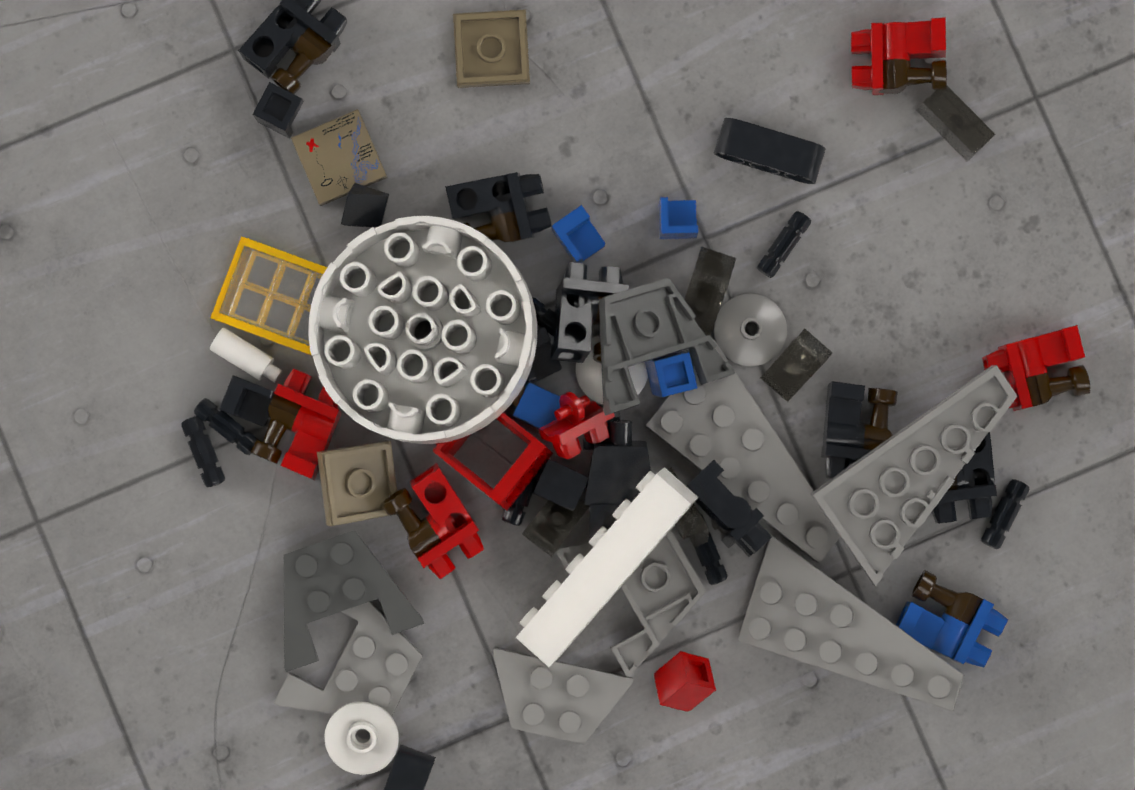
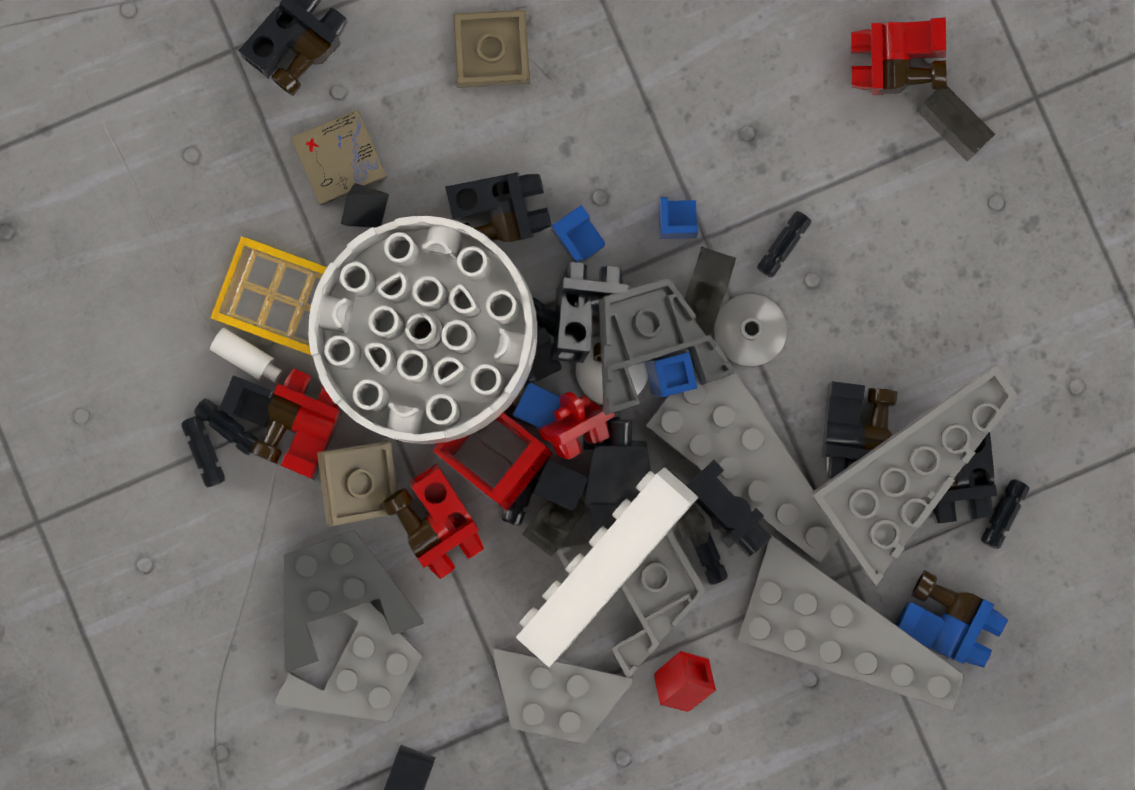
(278, 109): black panel -> none
(359, 754): white dish -> none
(769, 151): black beam -> none
(796, 365): clear smoke slope -> none
(1026, 364): red hips -> none

